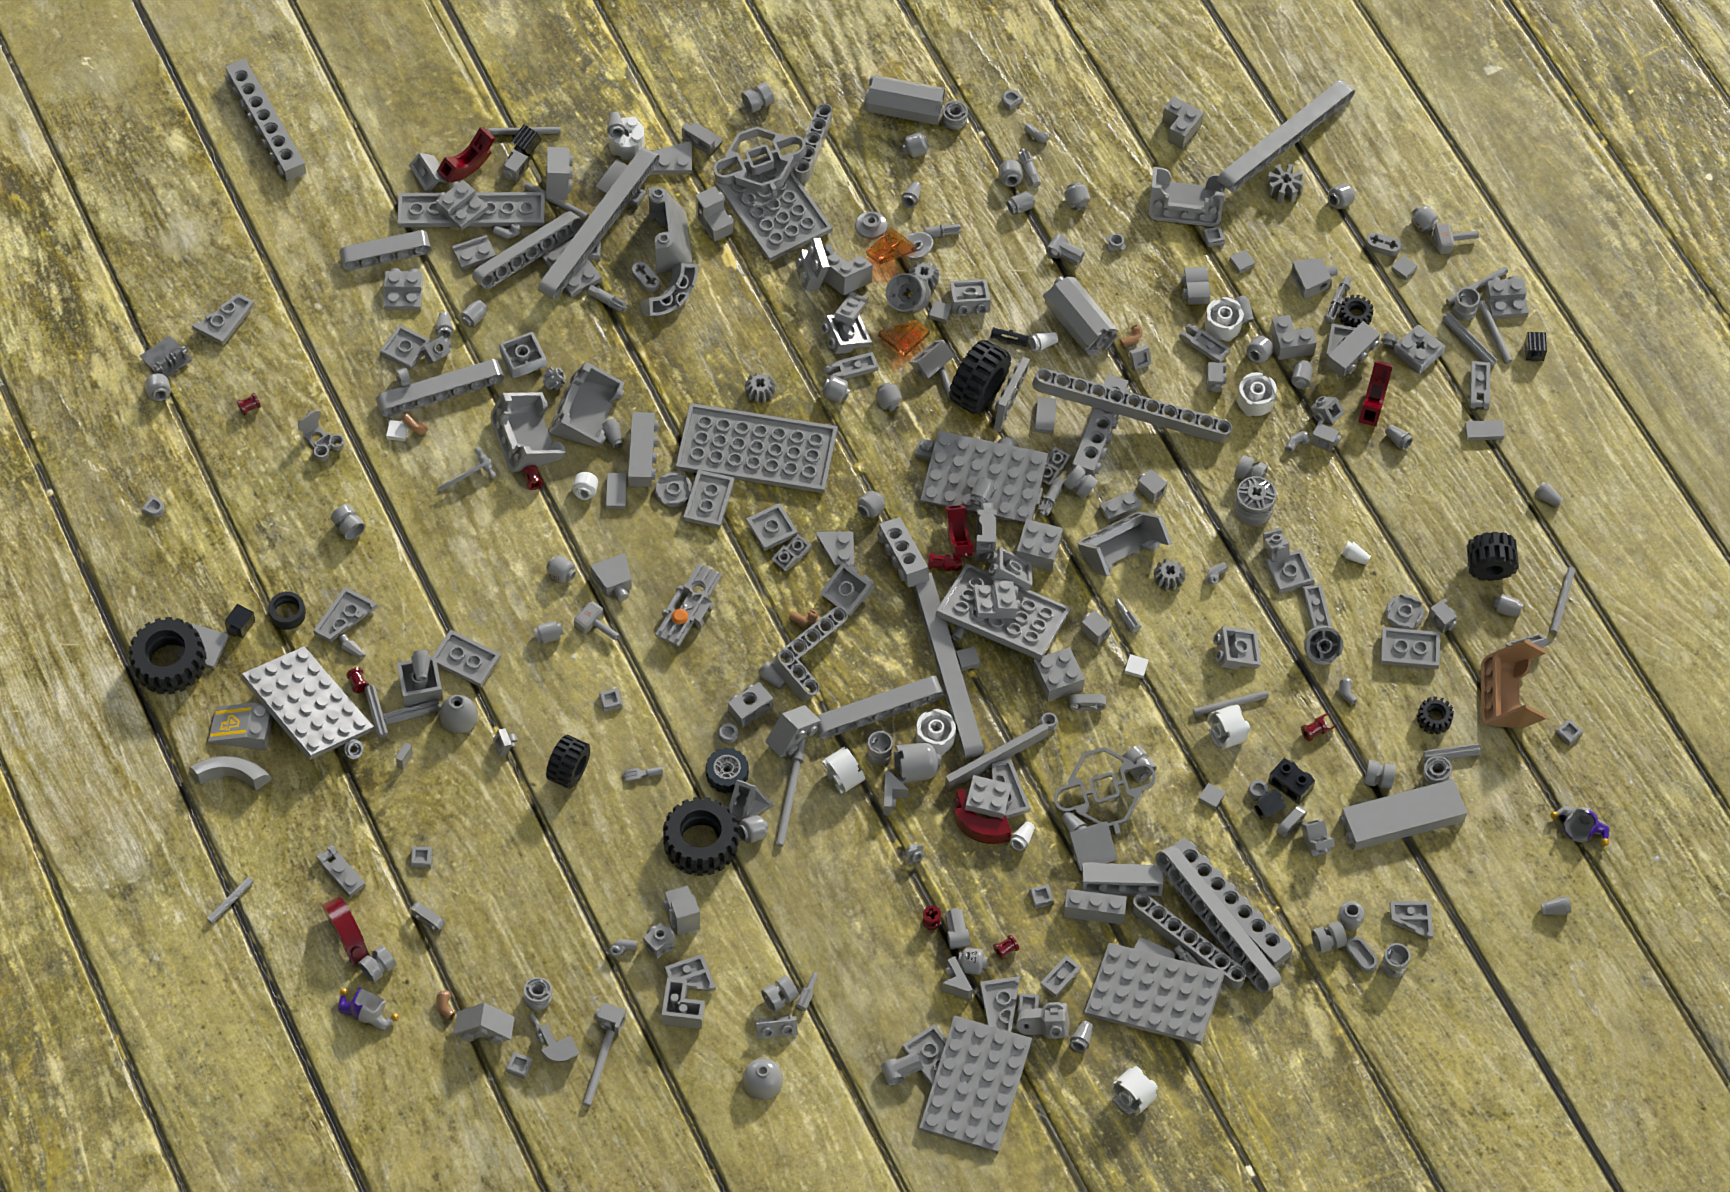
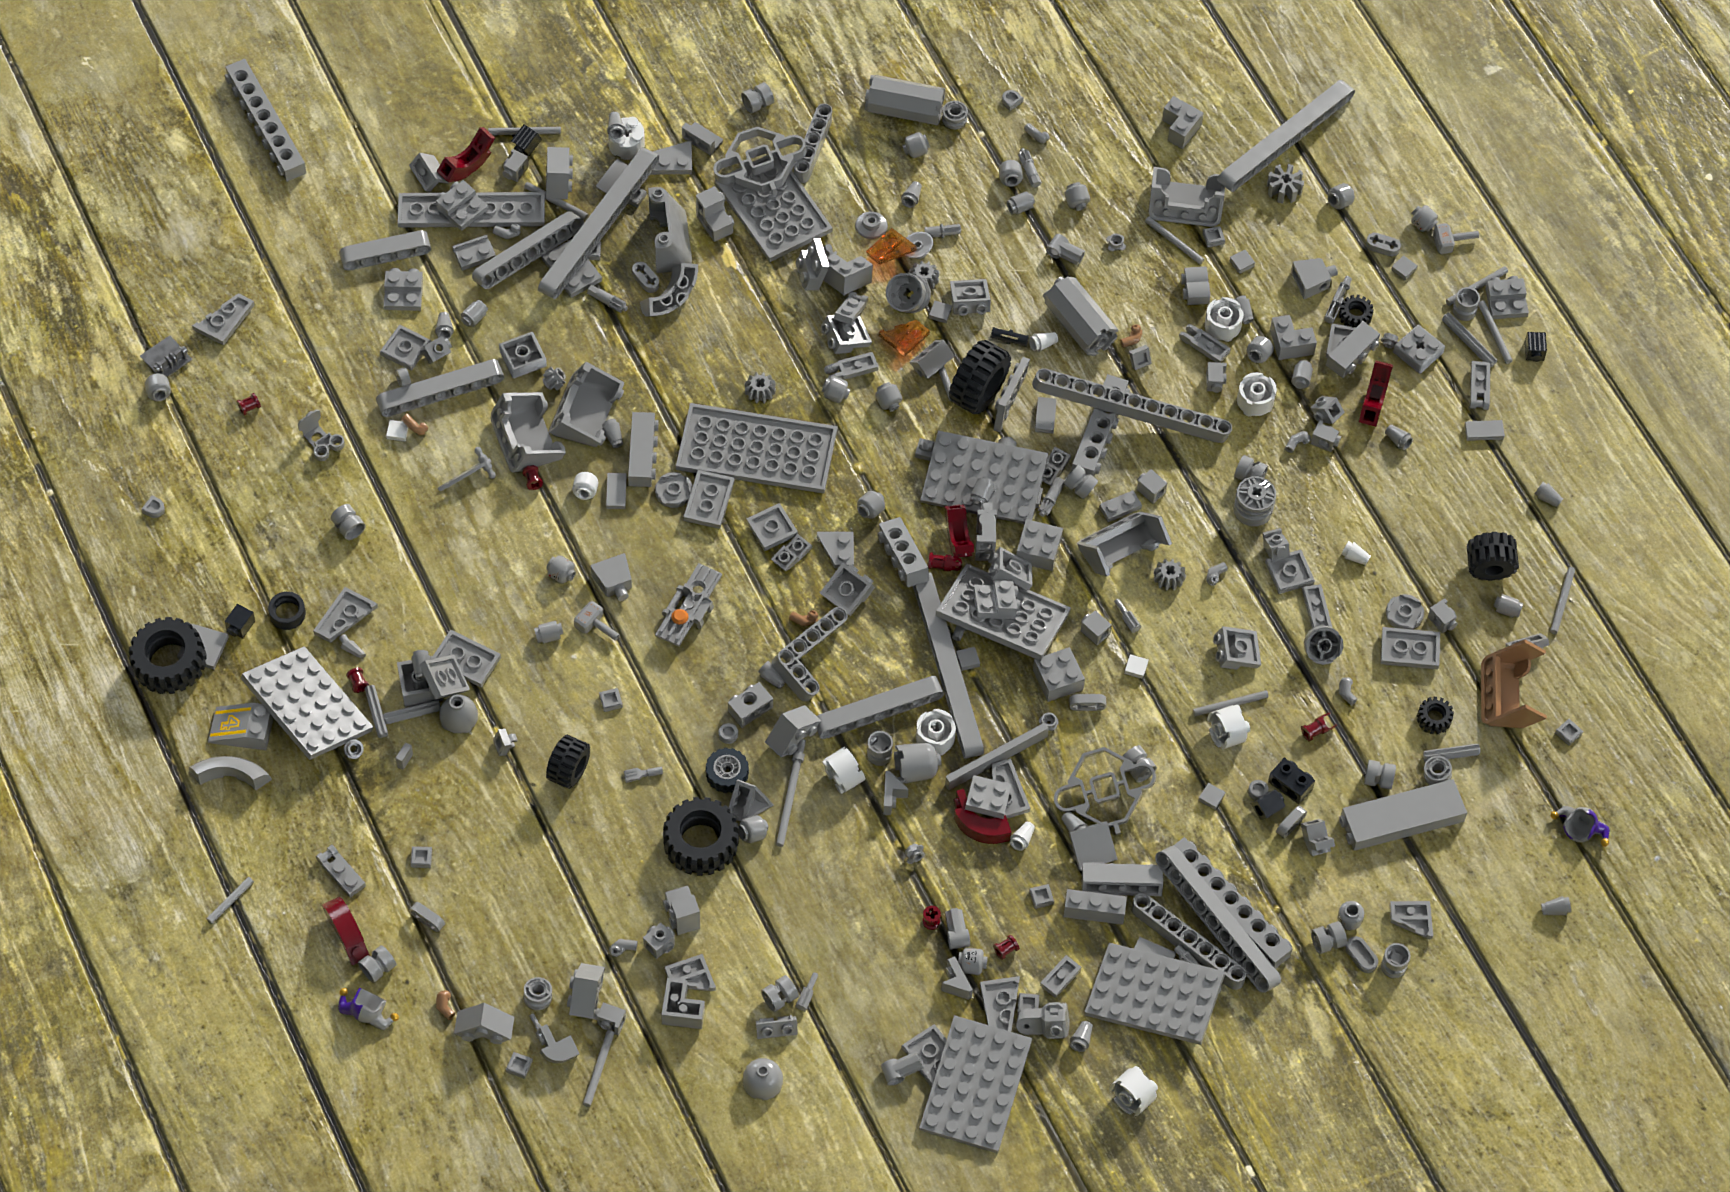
(444, 676): none -> light grey plate
(585, 990): none -> light grey brick
(1178, 243): none -> light grey bar

